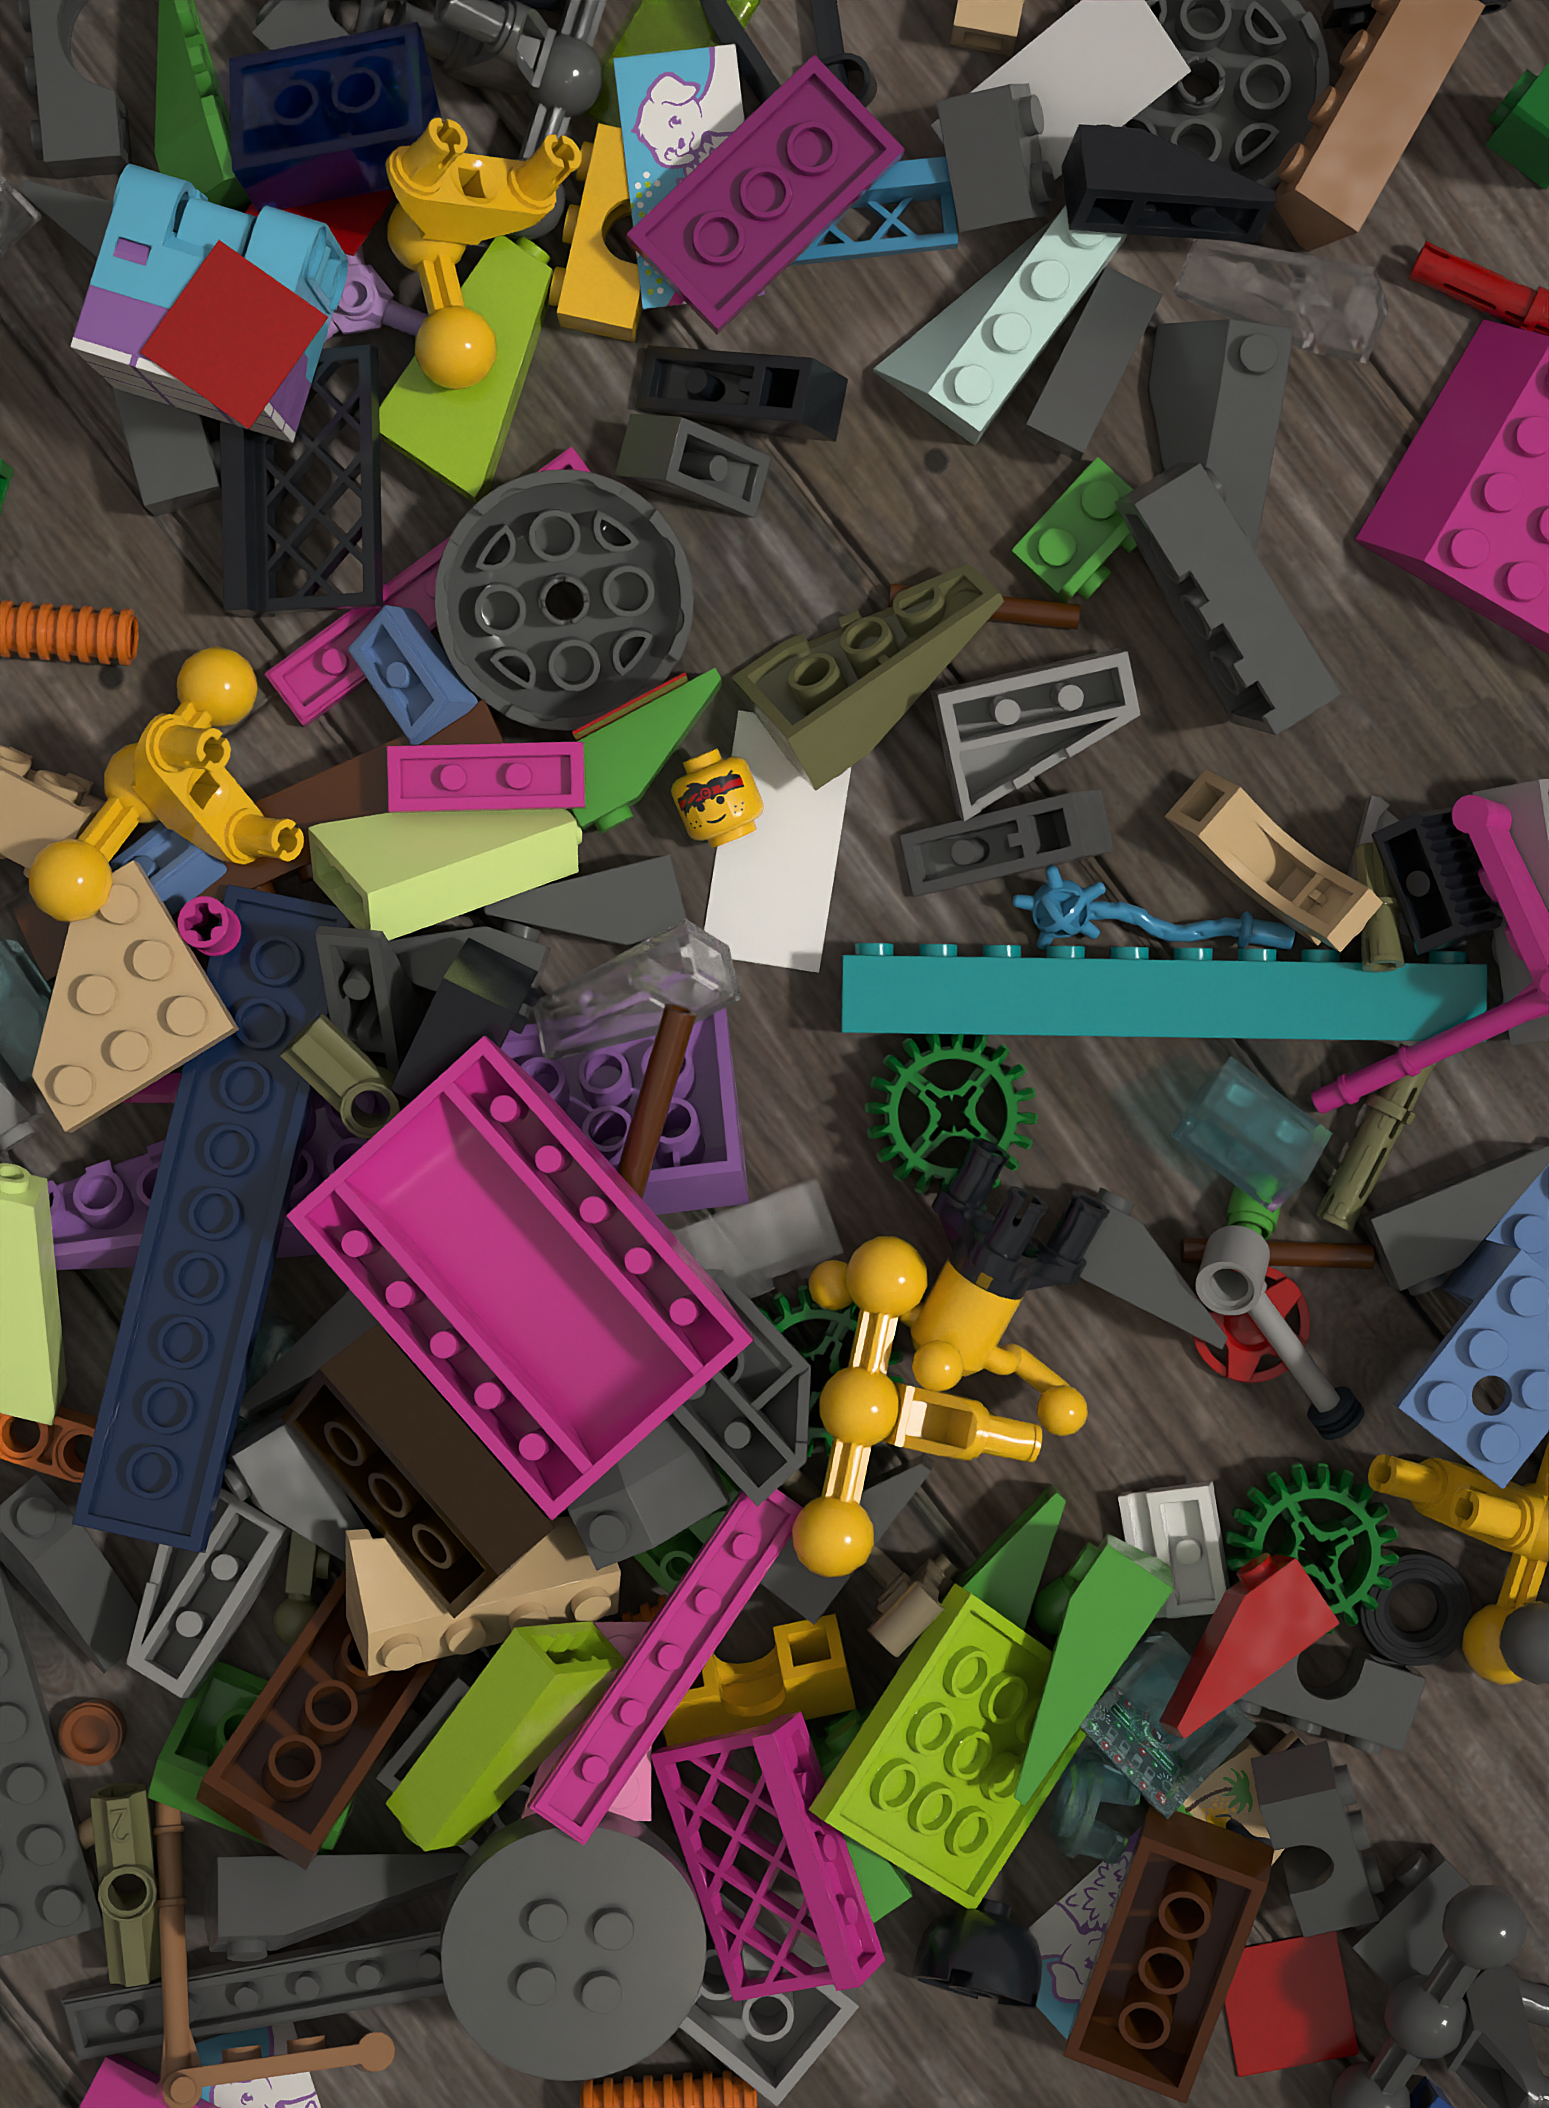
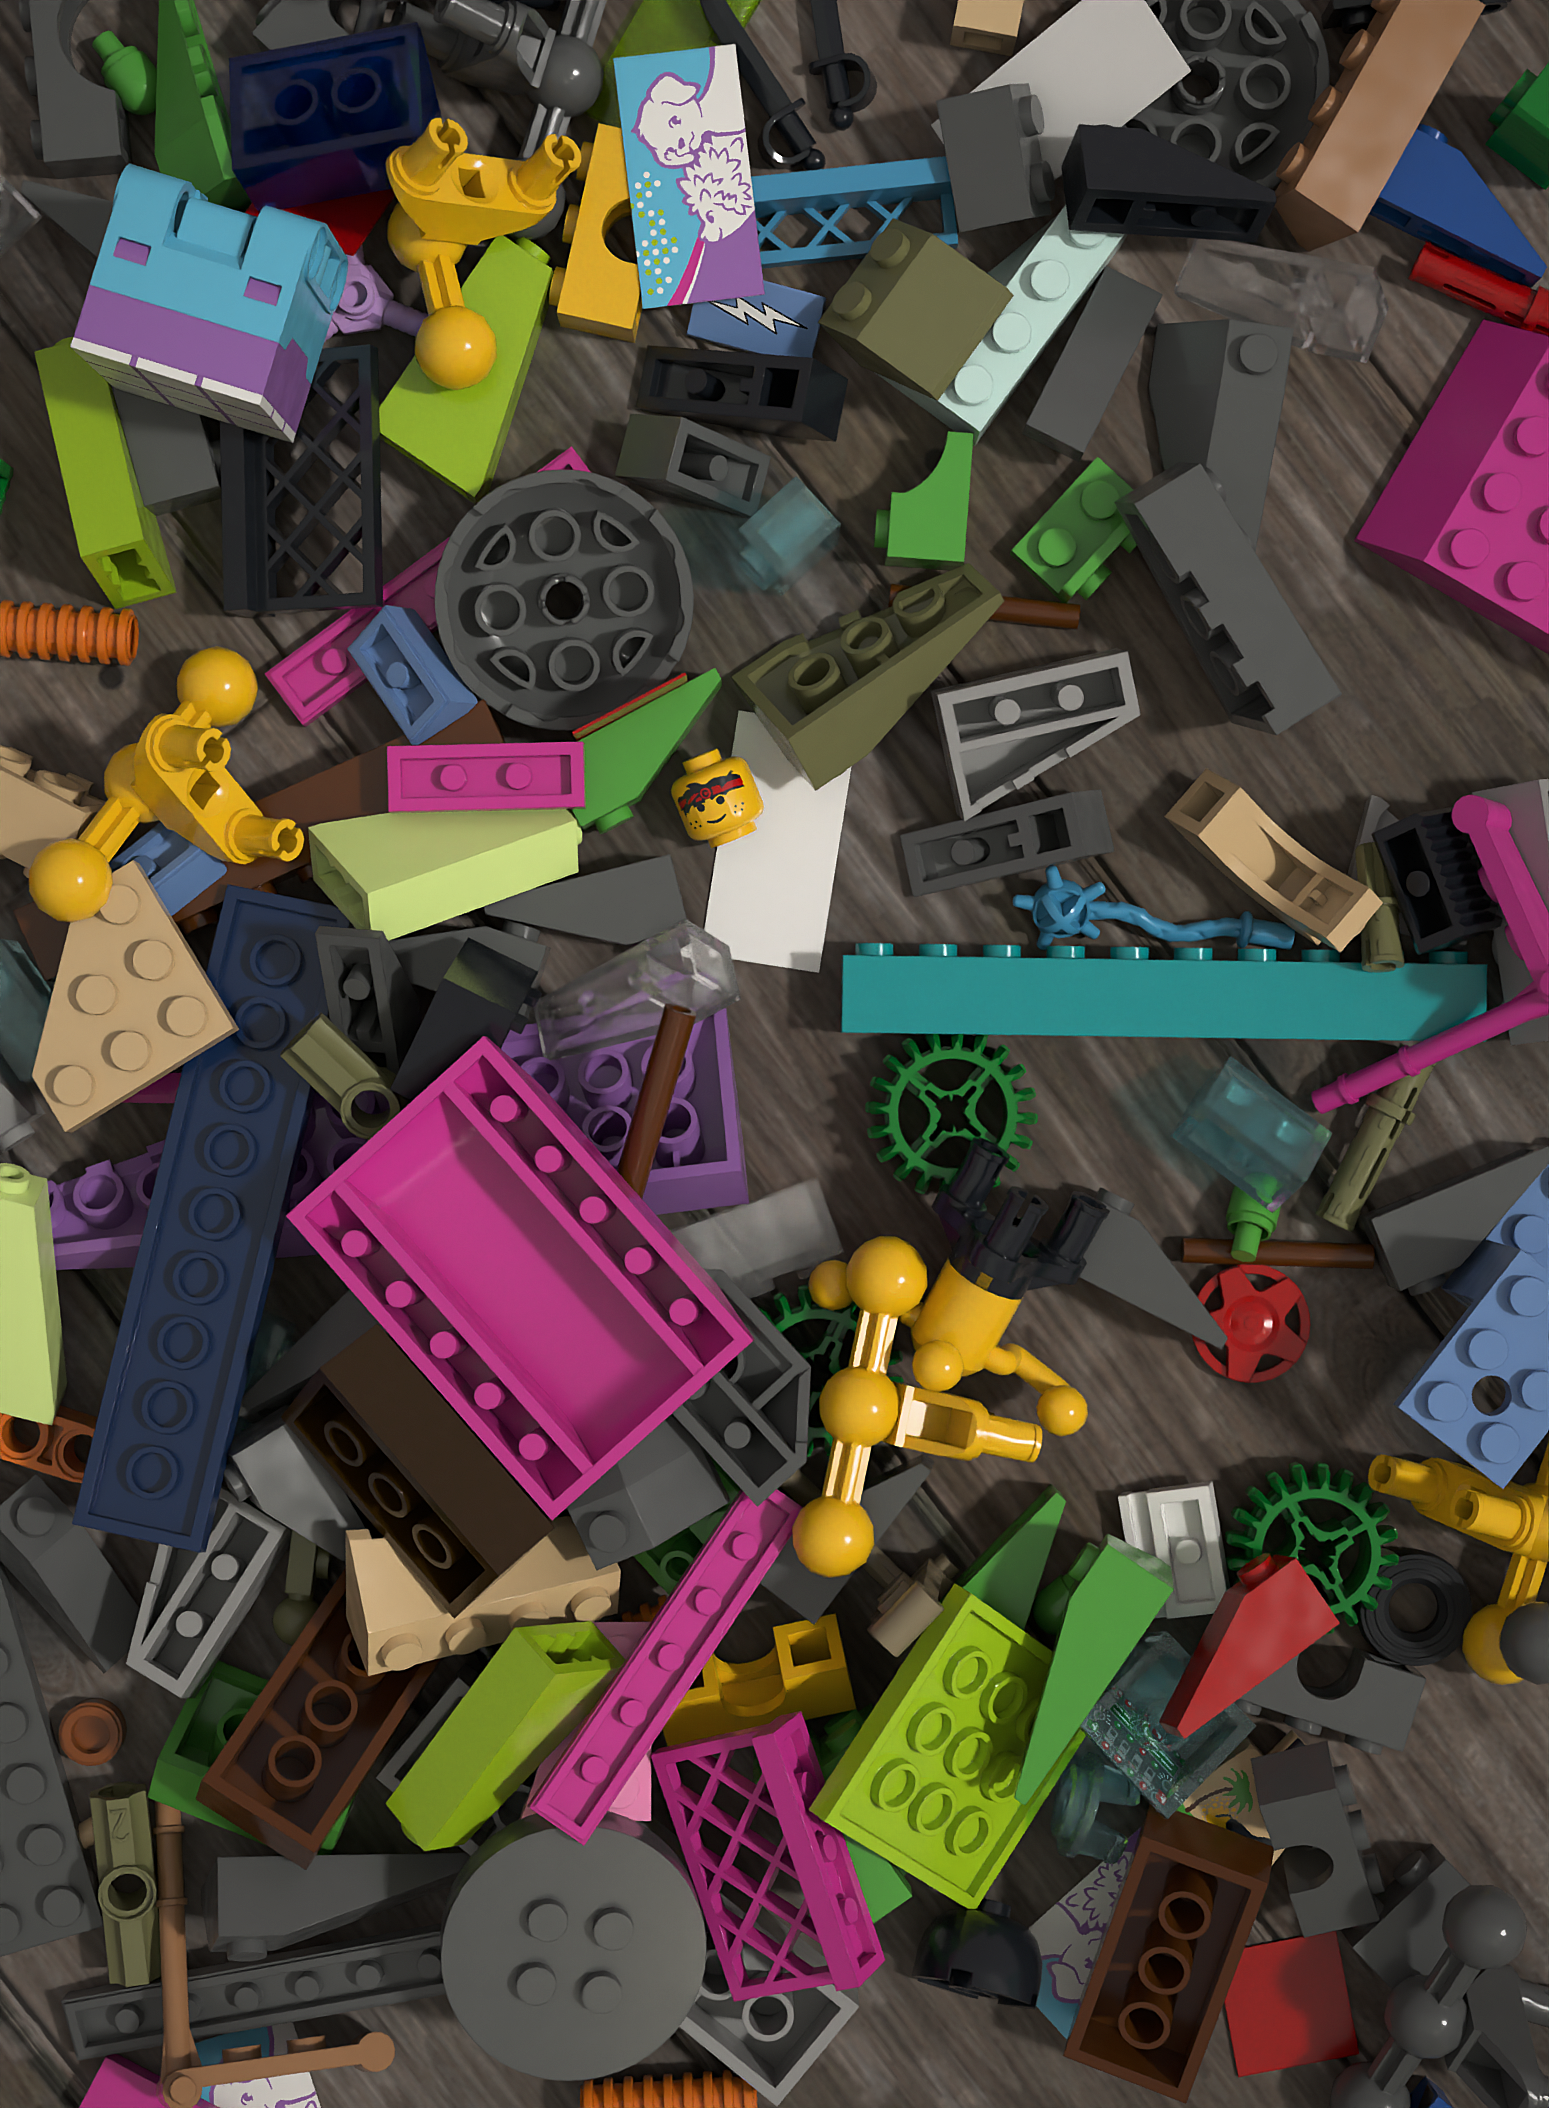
(111, 525): none -> lime slope
(127, 73): none -> bright green cylinder
(195, 915): dark pink axle -> none
(234, 334): red piece -> none
(765, 194): magenta plate -> none
(770, 324): none -> medium blue slope
(786, 538): none -> clear light blue brick
(914, 309): none -> olive slope
(930, 521): none -> bright green arch
(1229, 1292): light grey piece -> none
(1446, 202): none -> blue slope

